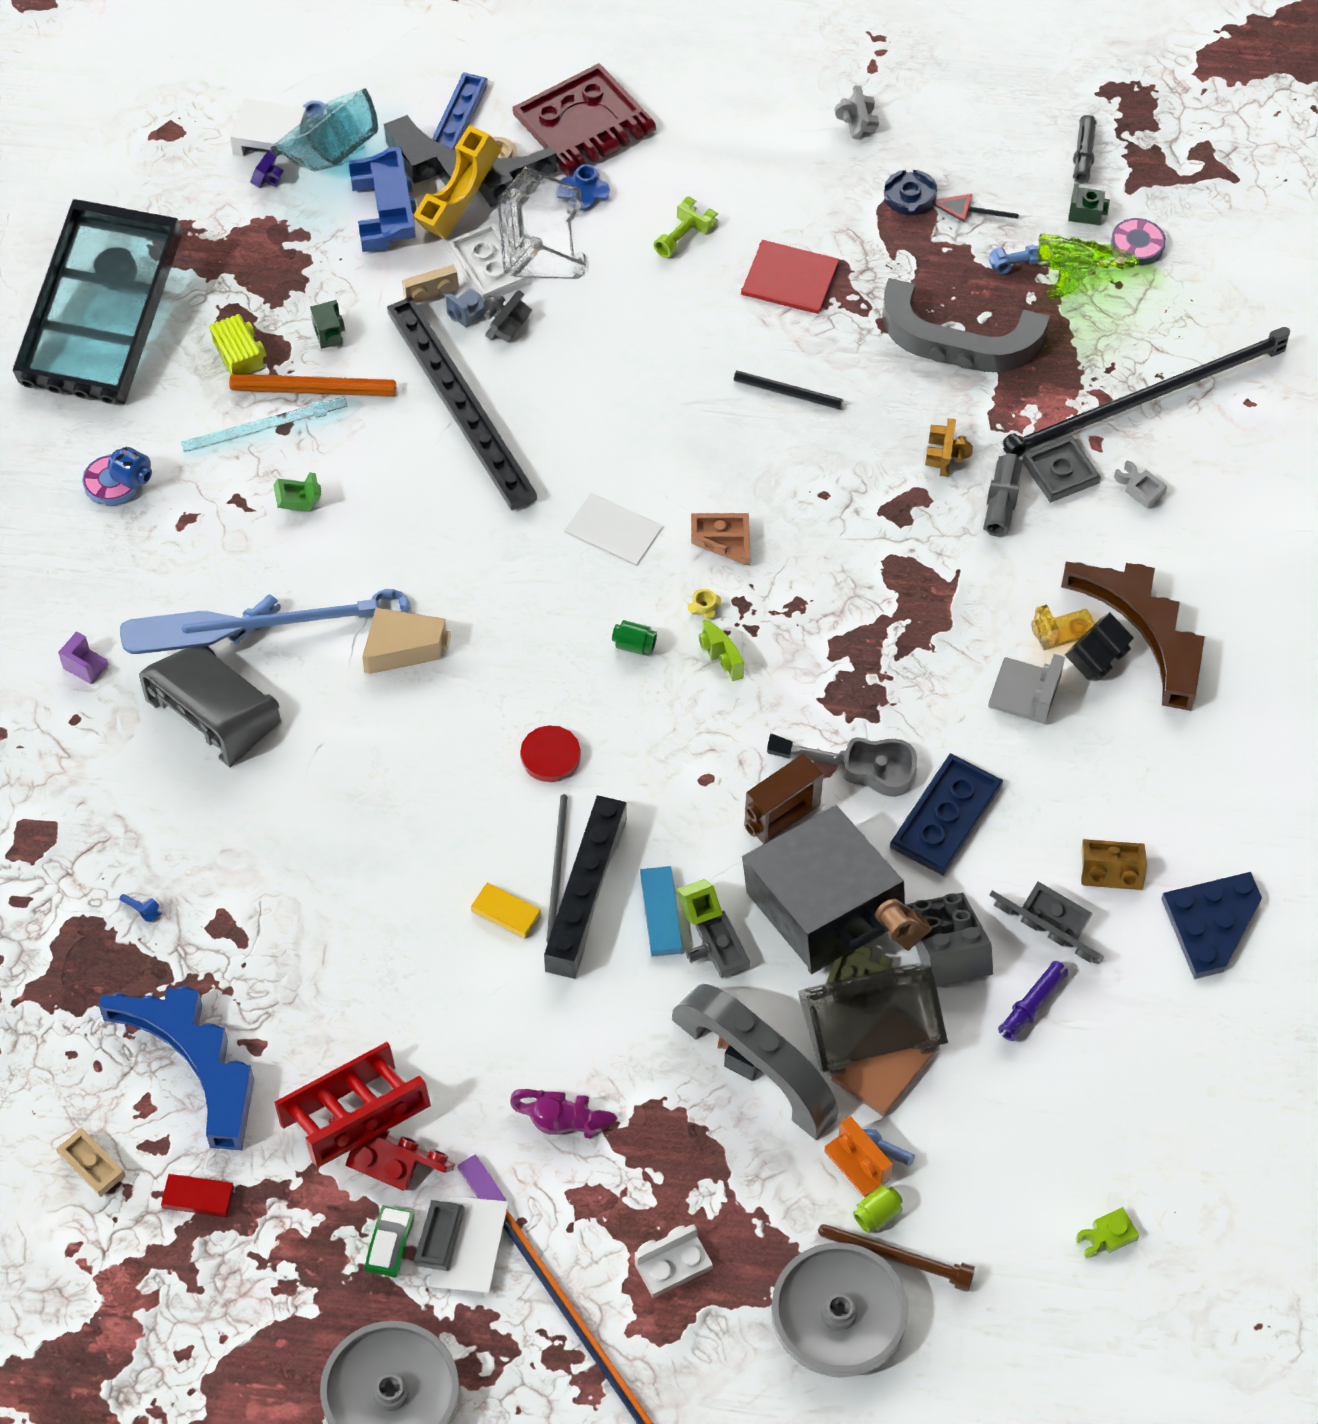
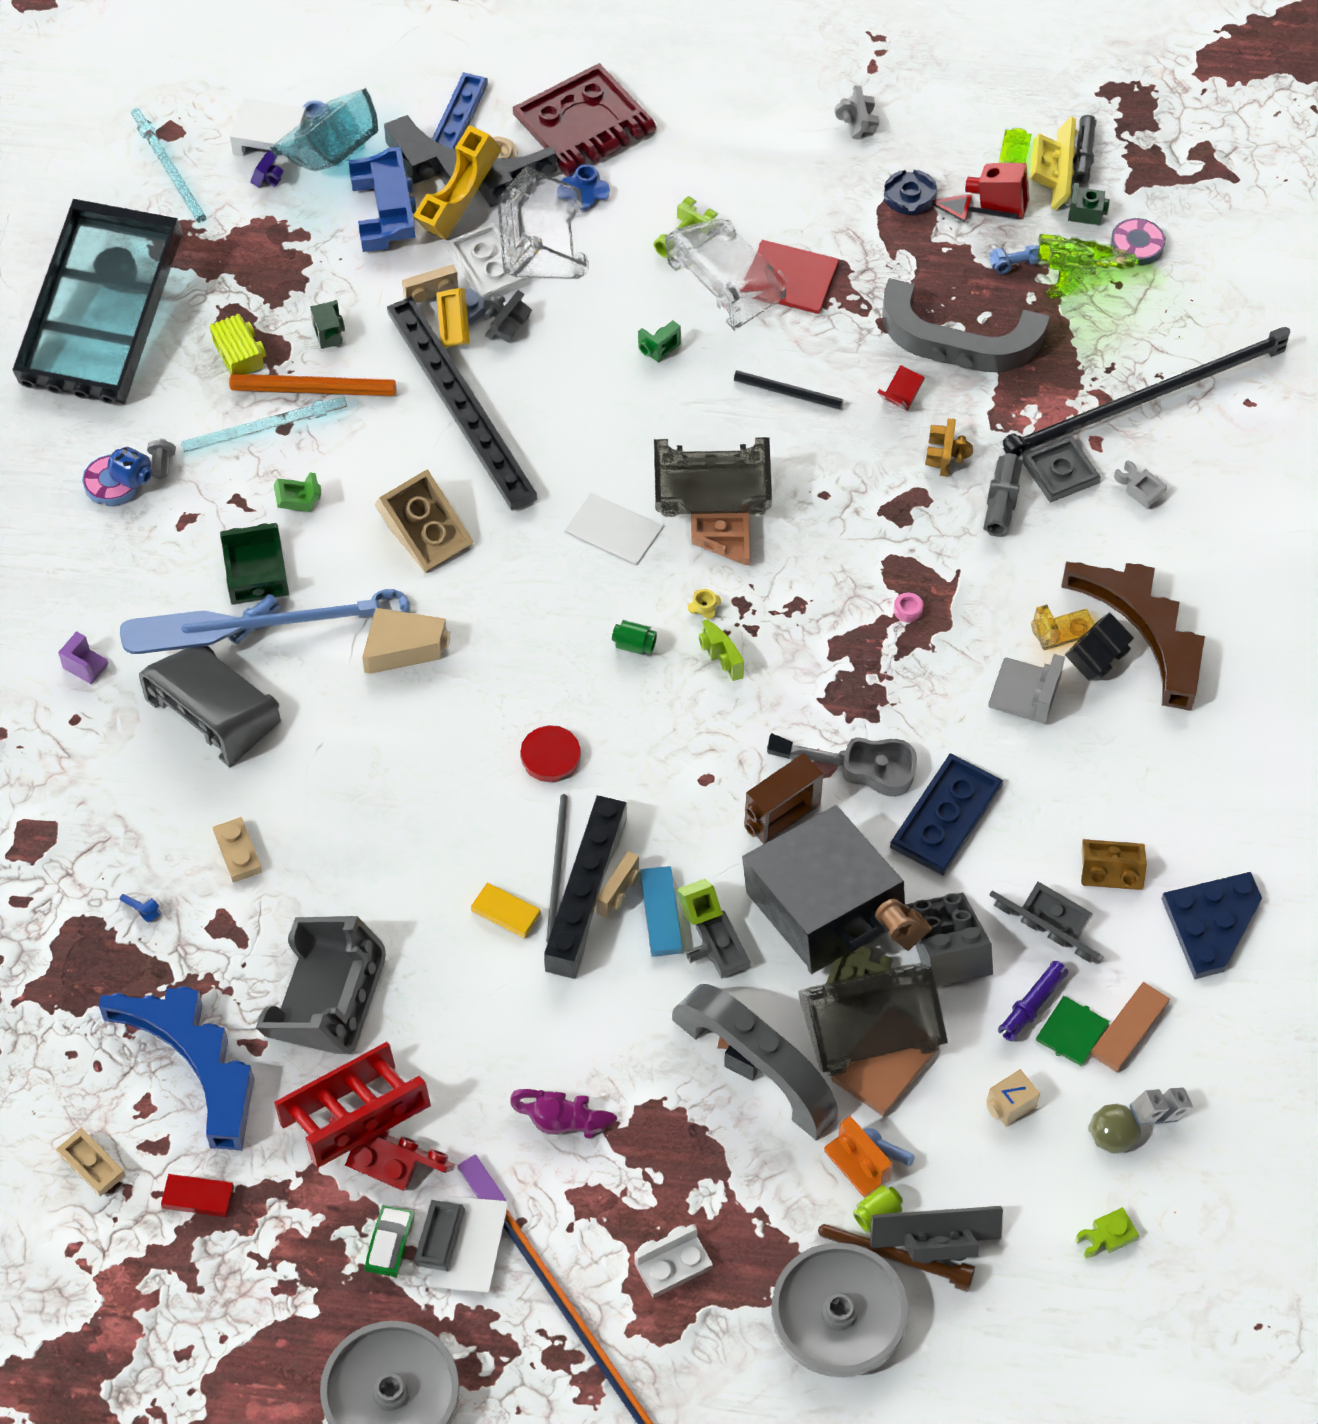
(148, 132): none -> clear light blue bar
(160, 452): none -> light grey piece
(237, 849): none -> tan plate
(254, 563): none -> dark green panel
(329, 984): none -> dark grey windscreen
(423, 521): none -> tan slope
(453, 318): none -> yellow tile
(614, 891): none -> tan plate
(660, 344): none -> green bracket
(712, 480): none -> clear smoke windscreen
(727, 268): none -> clear windscreen
(903, 388): none -> red bracket
(908, 607): none -> bright pink tile
(937, 1232): none -> dark grey bracket
(1002, 187): none -> red torso
(1012, 1098): none -> tan brick
(1015, 146): none -> clear neon green bracket
(1054, 162): none -> light yellow bracket
(1072, 1030): none -> green piece
(1114, 1128): none -> olive hair
(1130, 1026): none -> nougat tile
(1156, 1108): none -> flat silver piece

